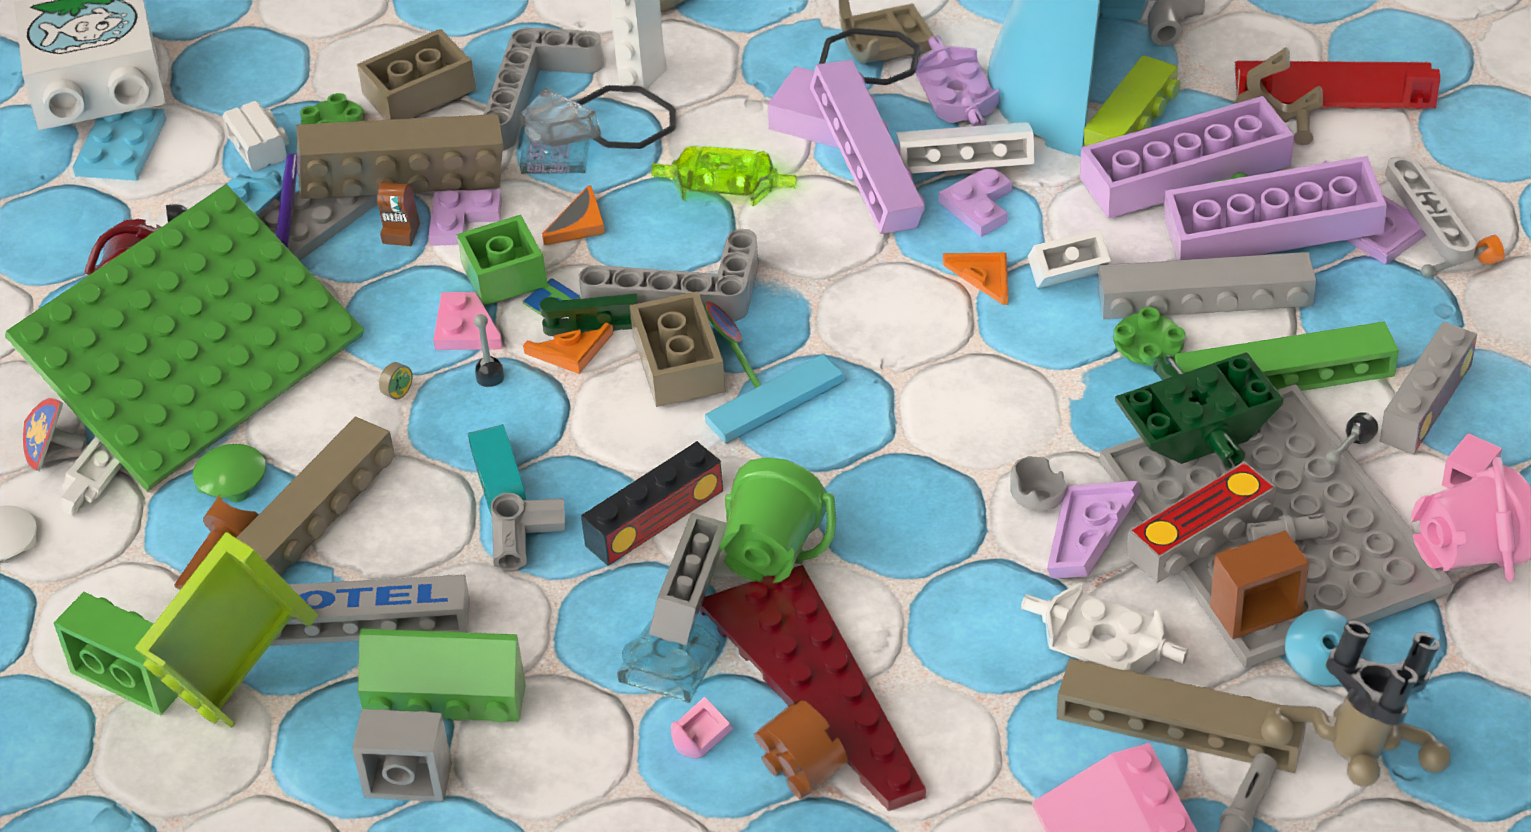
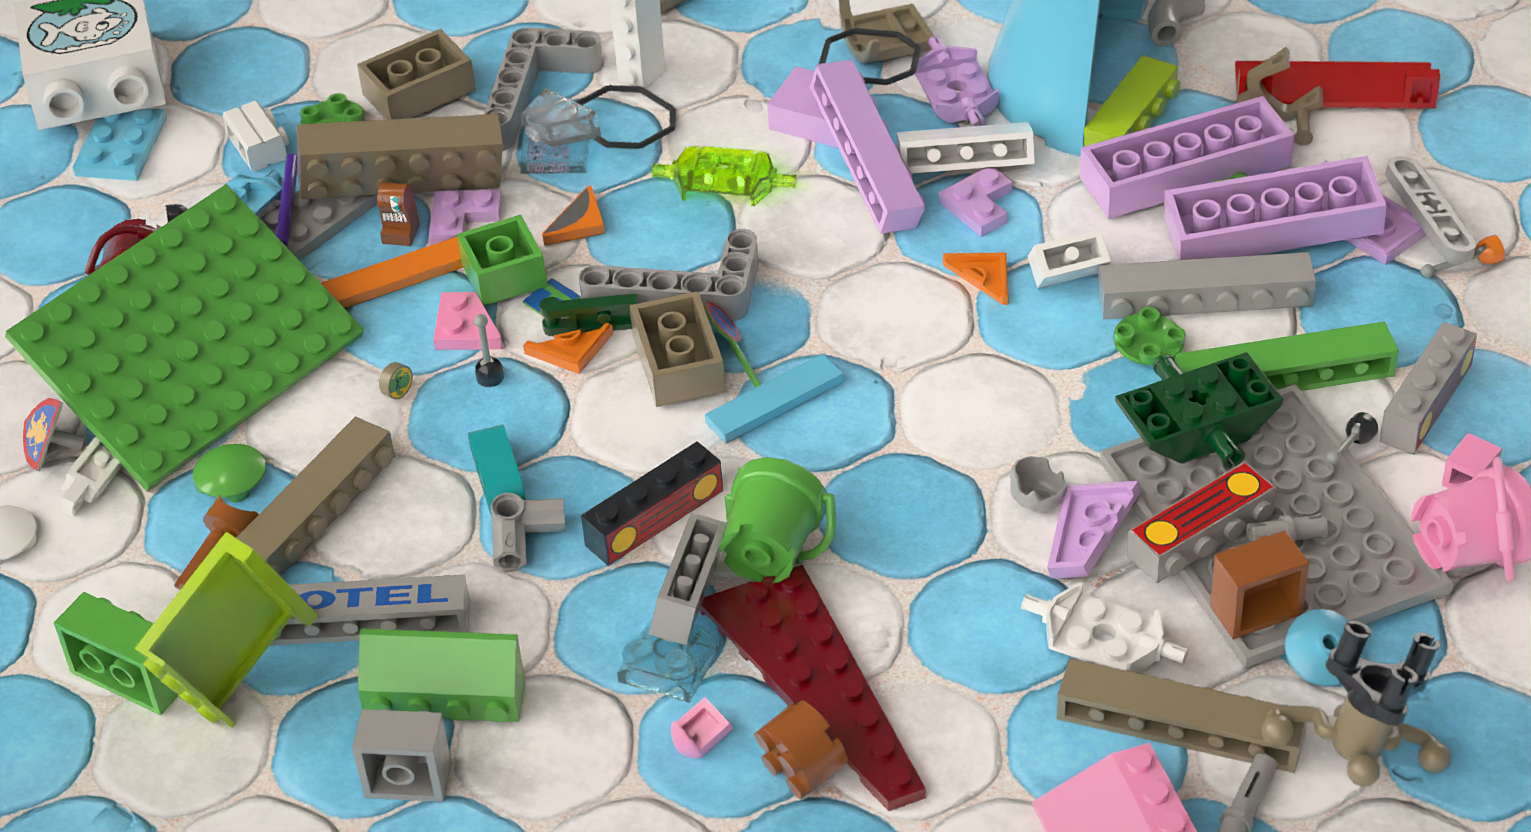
(395, 273): none -> orange tile

